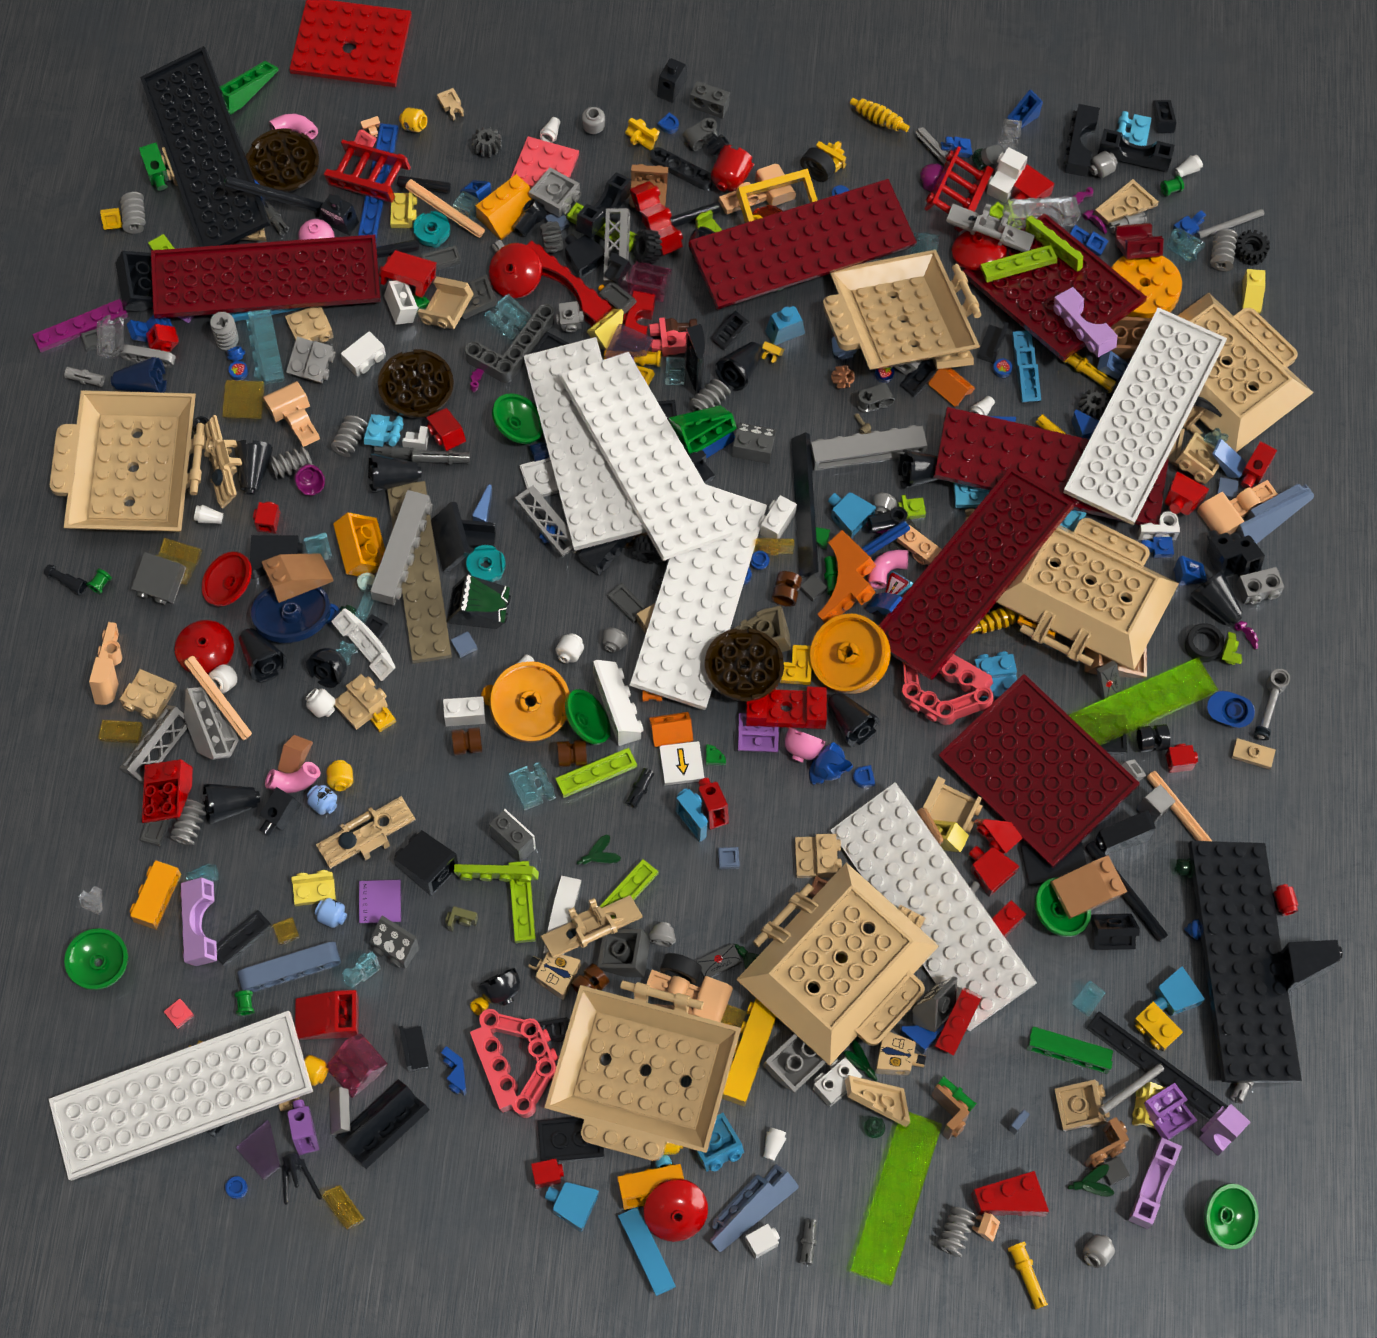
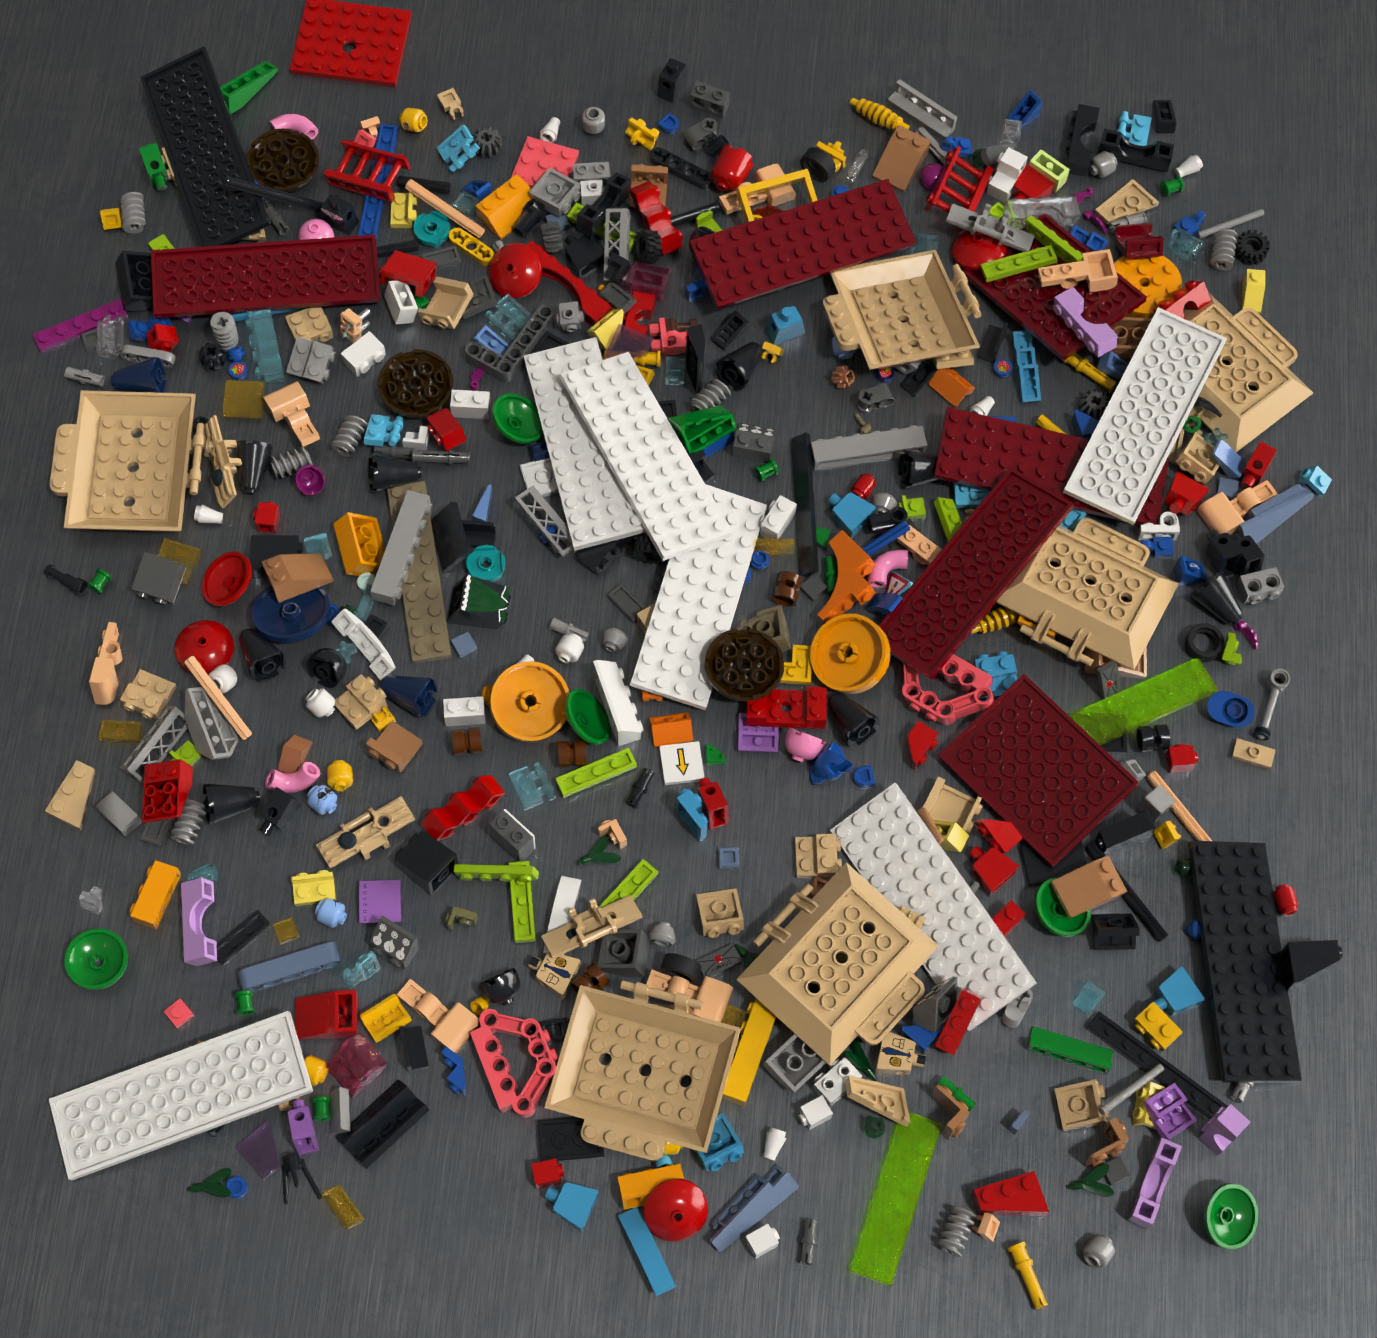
(72, 796): none -> tan wing
(118, 814): none -> light grey piece
(187, 753): none -> lime bracket
(212, 356): none -> black piece
(212, 1186): none -> dark green piece
(321, 1109): none -> green bush
(352, 324): none -> light nougat piece
(385, 1018): none -> yellow bracket
(394, 747): none -> medium nougat bracket
(411, 692): none -> dark blue cone
(451, 1026): none -> light nougat plate
(454, 144): none -> medium azure plate
(463, 807): none -> red brick
(469, 239): none -> yellow beam
(470, 404): none -> white brick
(491, 340): none -> medium blue slope
(565, 628): none -> light grey axle
(591, 171): none -> light grey brick
(591, 191): none -> white brick
(616, 835): none -> light nougat bracket
(696, 289): none -> blue slope
(720, 912): none -> tan plate
(766, 470): none -> green bush
(815, 1113): none -> white brick
(857, 165): none -> clear axle
(863, 486): none -> red brick
(902, 158): none -> medium nougat slope
(919, 742): none -> red slope
(921, 111): none -> light grey fence
(948, 516): none -> lime plate
(1012, 1015): none -> light grey piece
(1050, 169): none -> yellowish green brick
(1095, 268): none -> light nougat plate
(1166, 834): none -> yellow tile
(1188, 428): none -> green bush
(1192, 295): none -> arch
(1315, 479): none -> medium azure bracket

